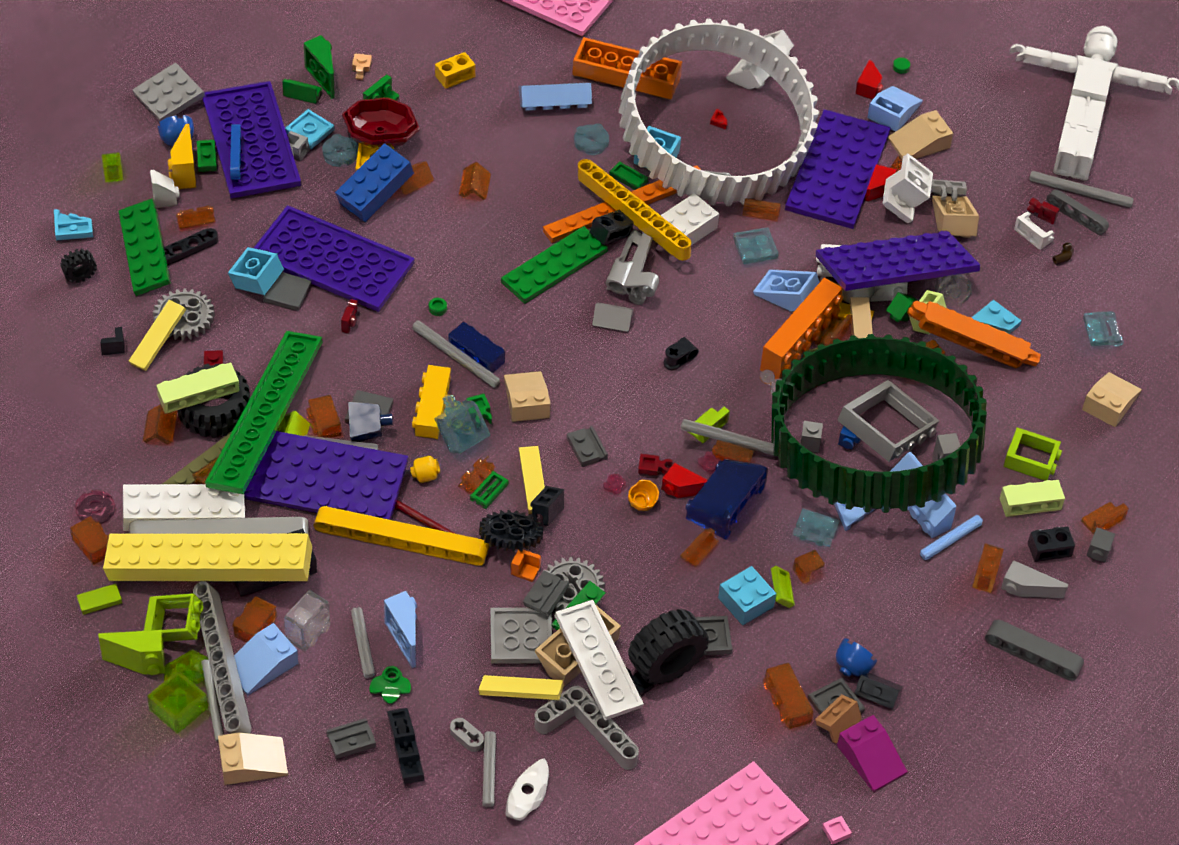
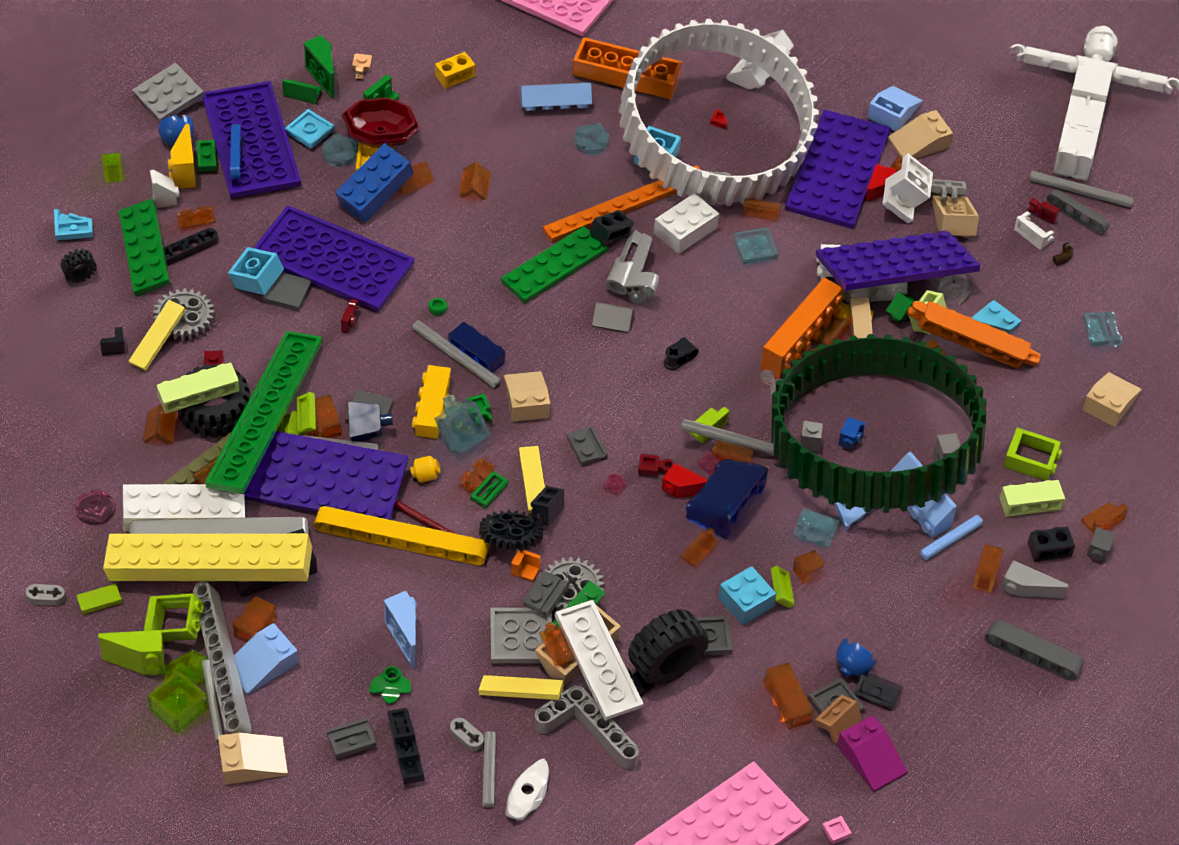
(45, 594): none -> light grey beam
(90, 539): clear orange brick -> none
(299, 145): light grey panel -> none
(306, 413): none -> lime tile
(307, 620): clear brick -> none
(362, 642): light grey axle -> none
(556, 644): none -> clear orange hinge
(628, 176): green tile -> none
(640, 213): yellow beam -> none
(643, 495): light orange hair -> none
(786, 287): light blue slope -> none
(869, 82): red slope -> none
(901, 65): green tile -> none
(902, 403): light grey window -> none

